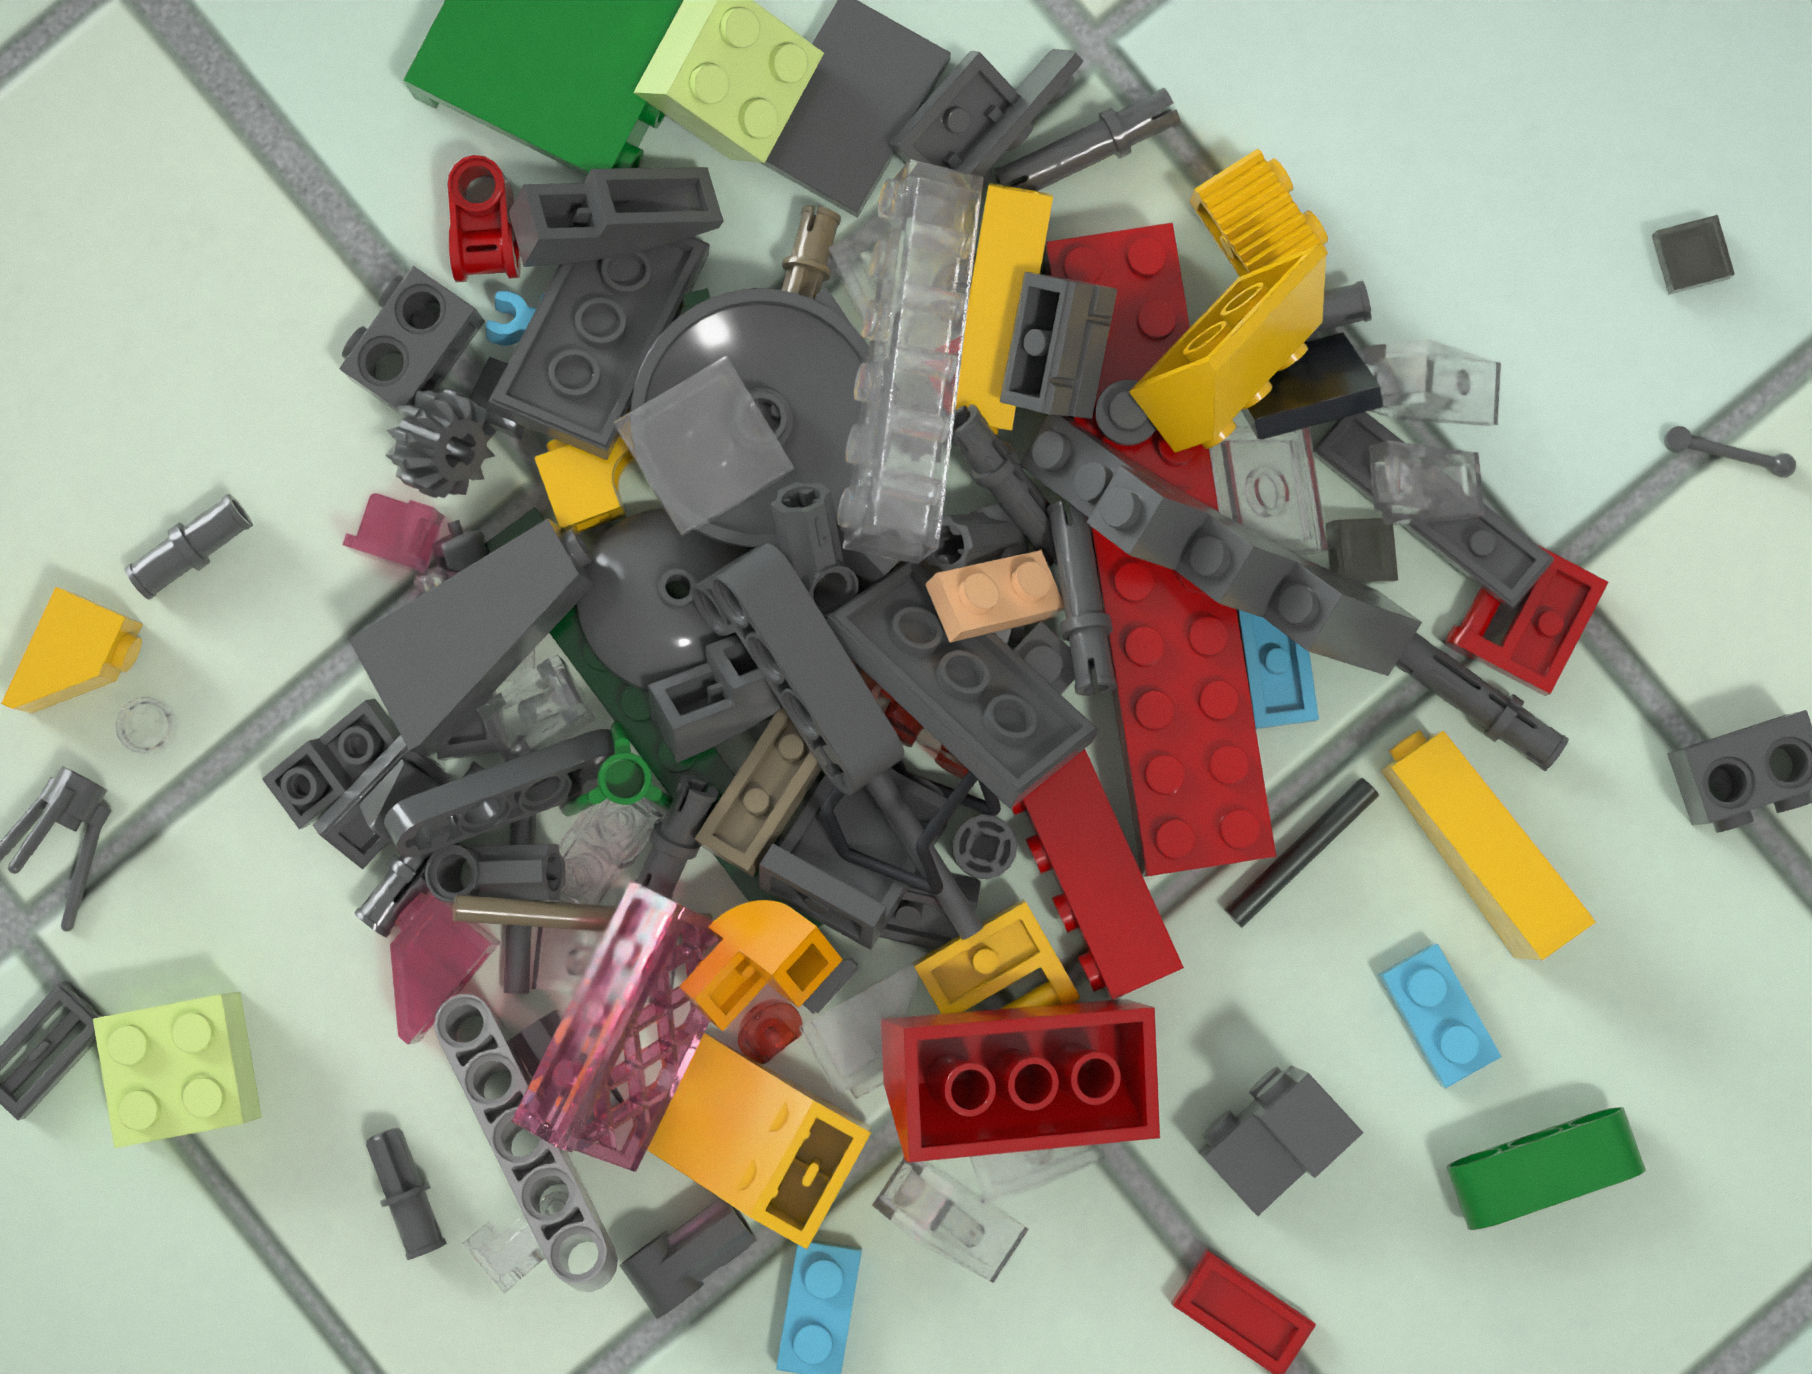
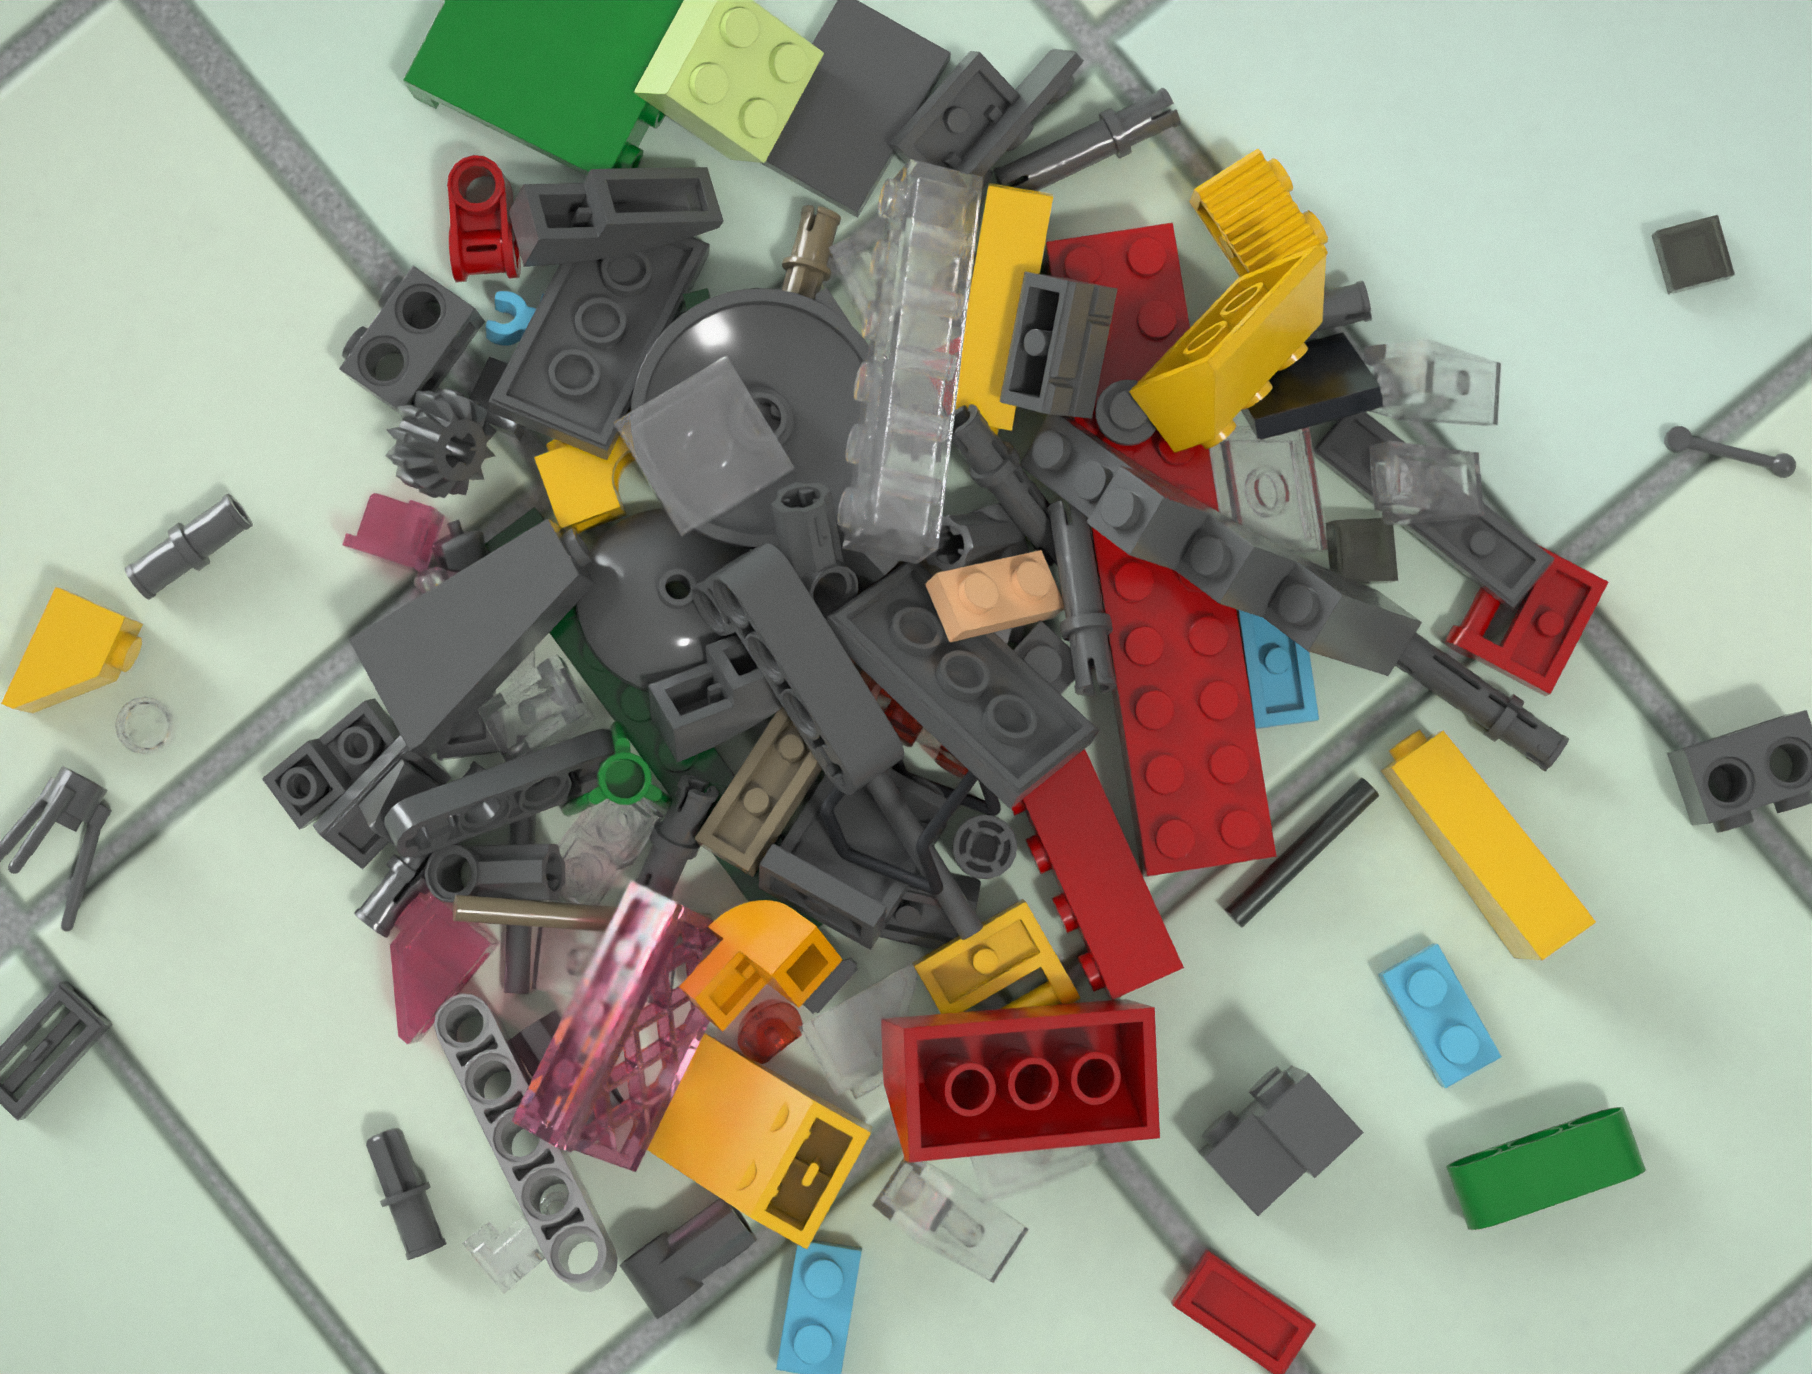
(177, 1069): yellowish green brick -> none

